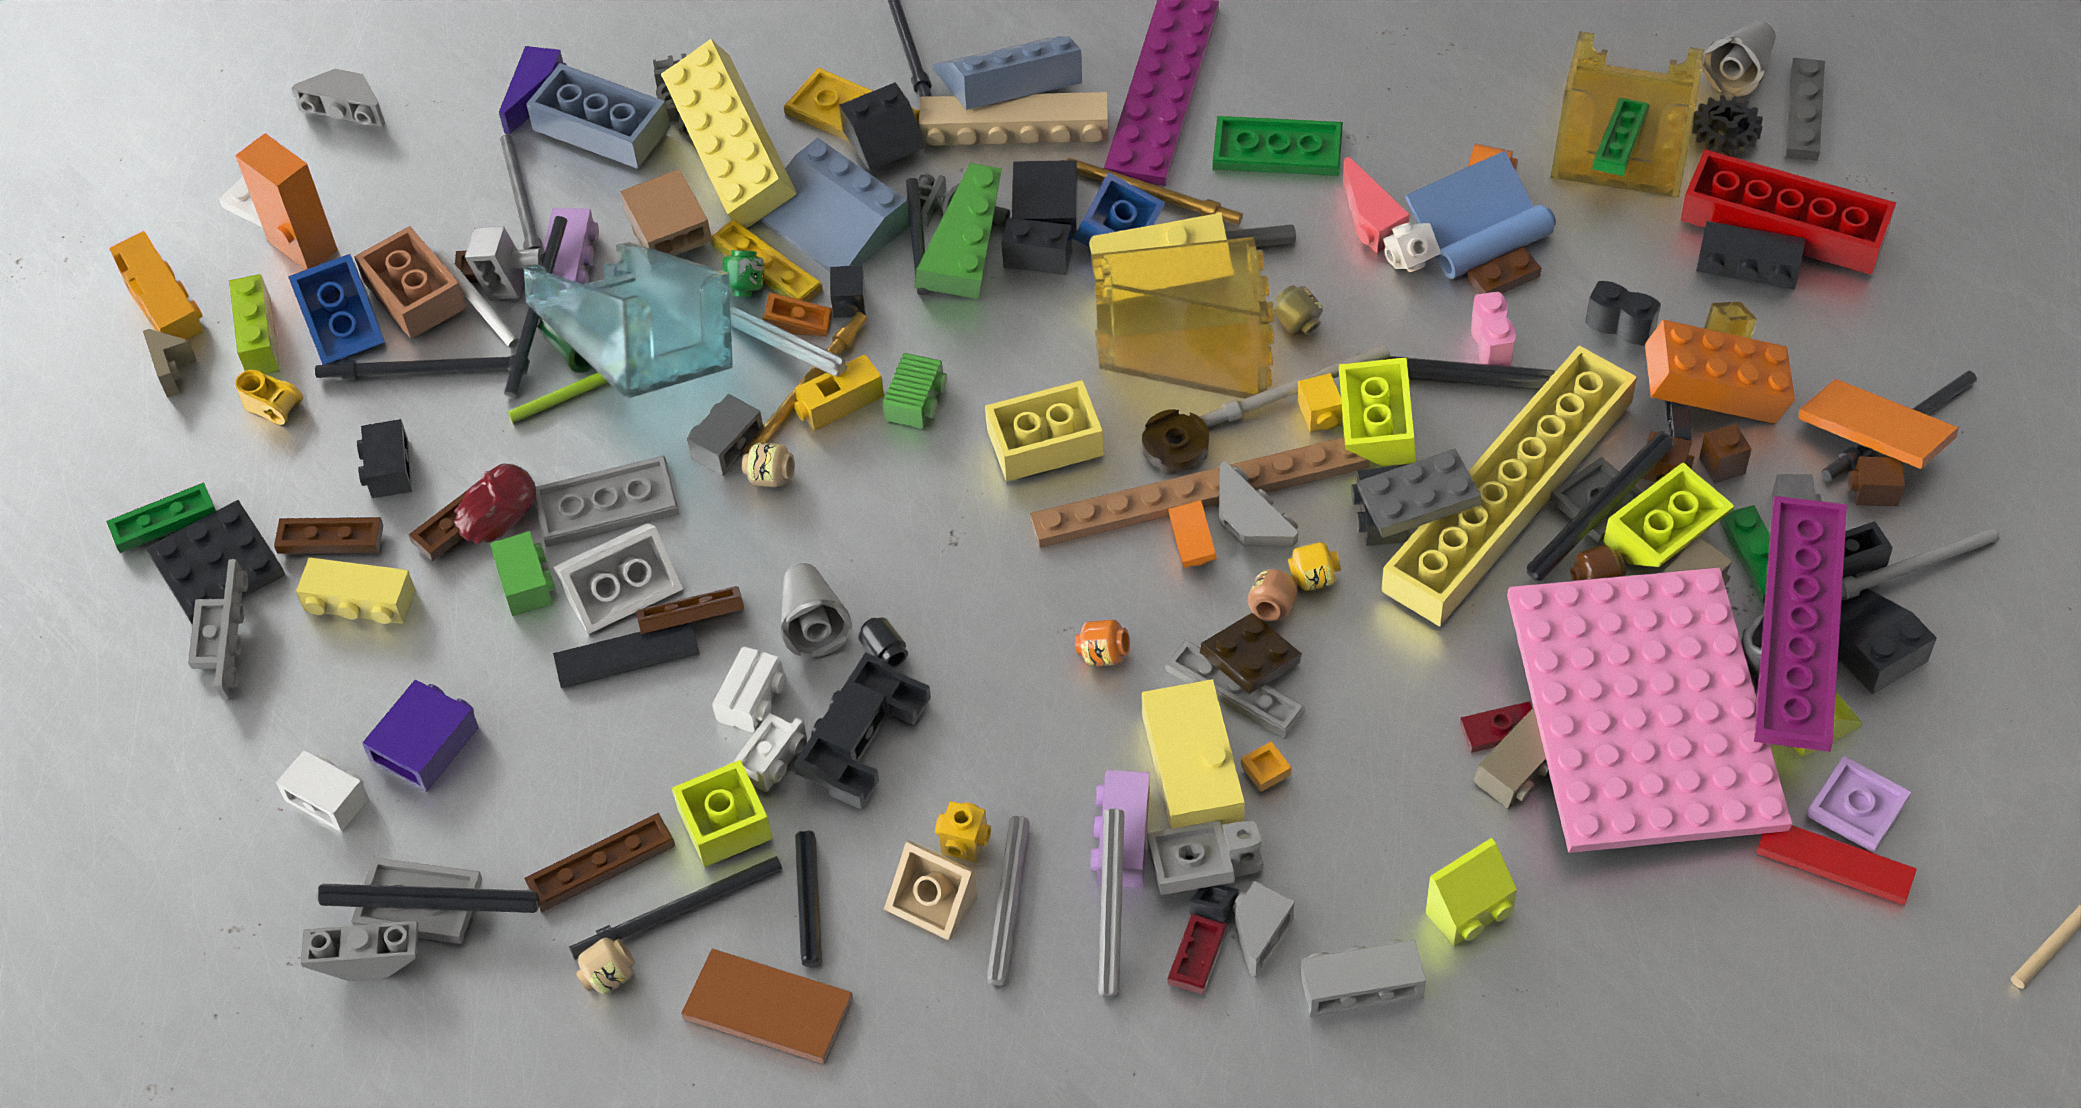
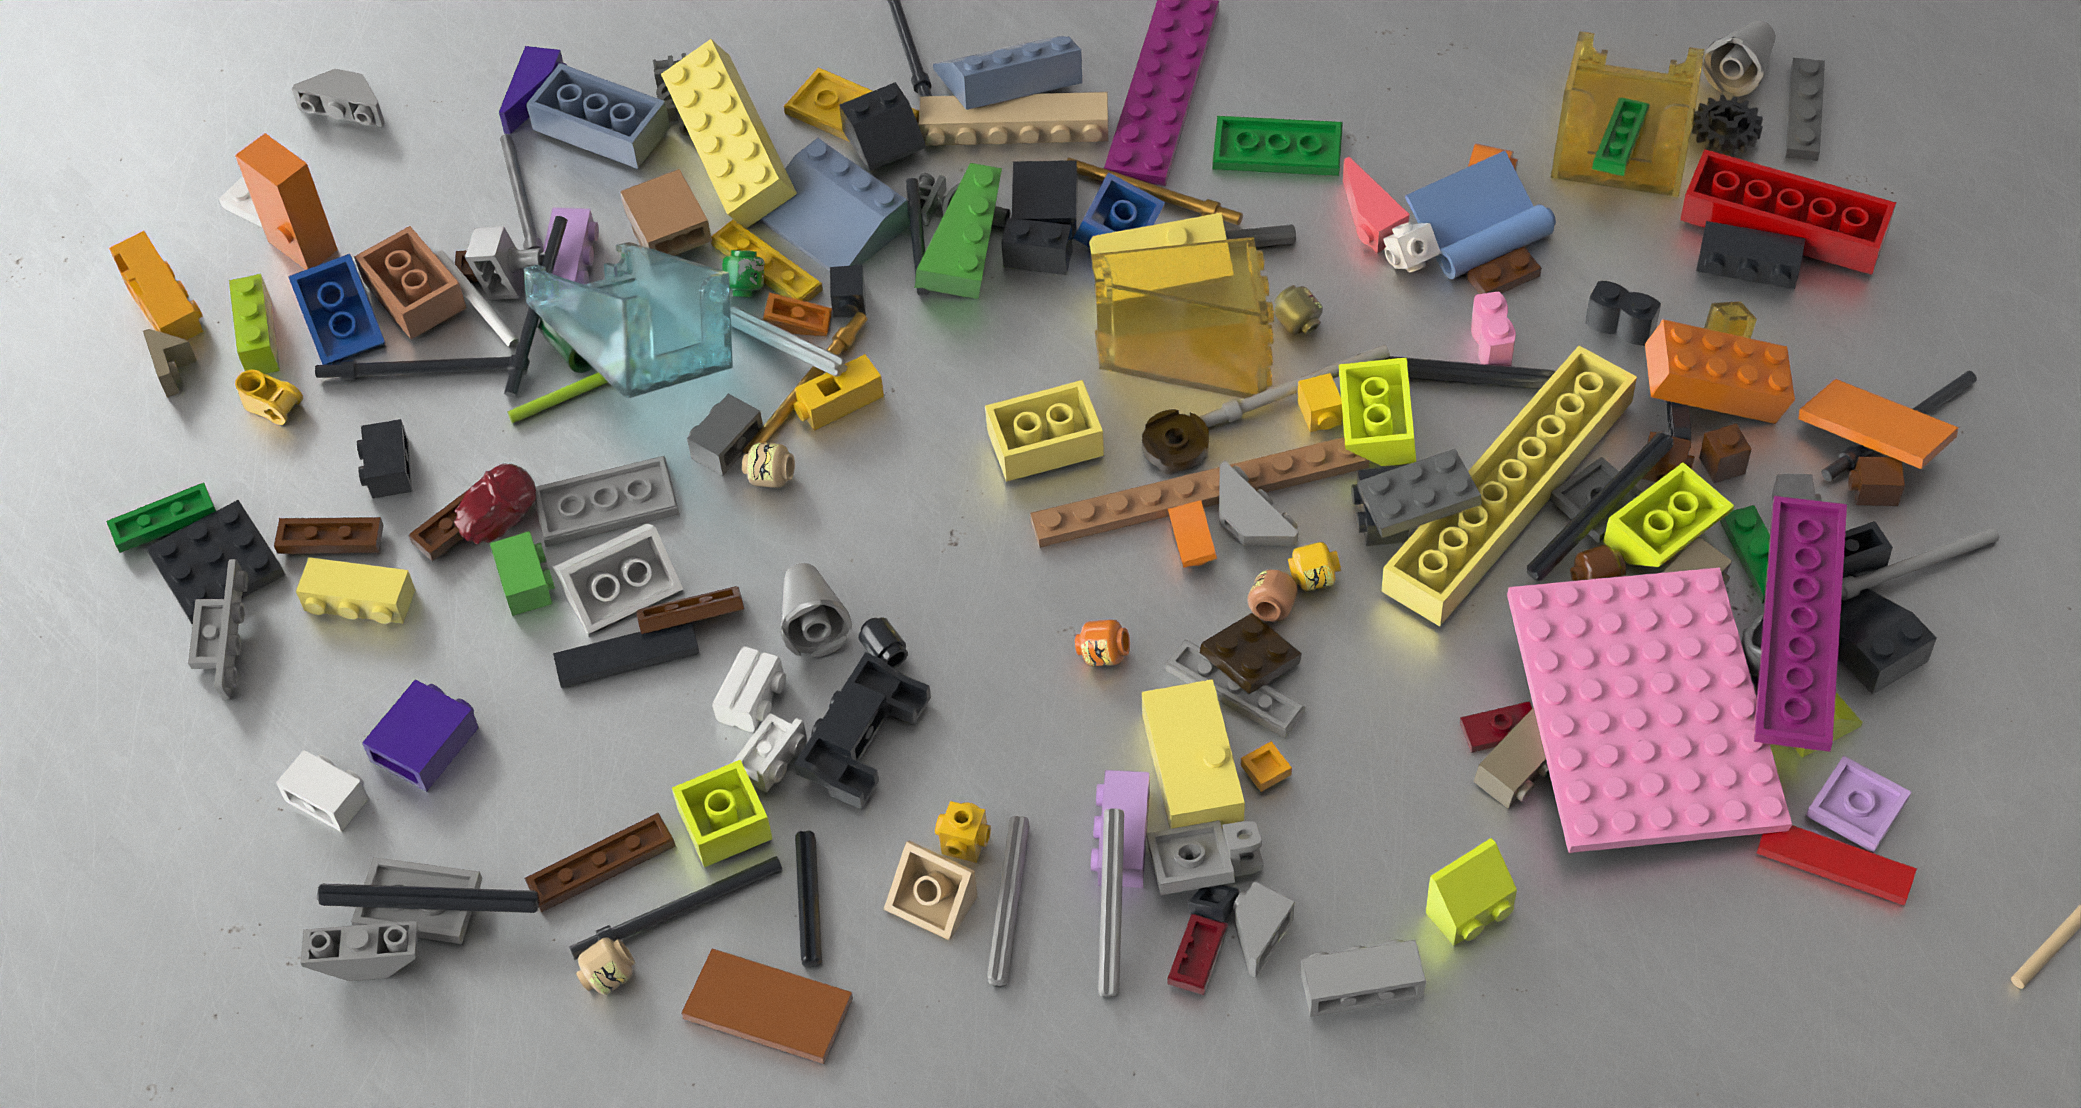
(914, 390): bright green brick -> none

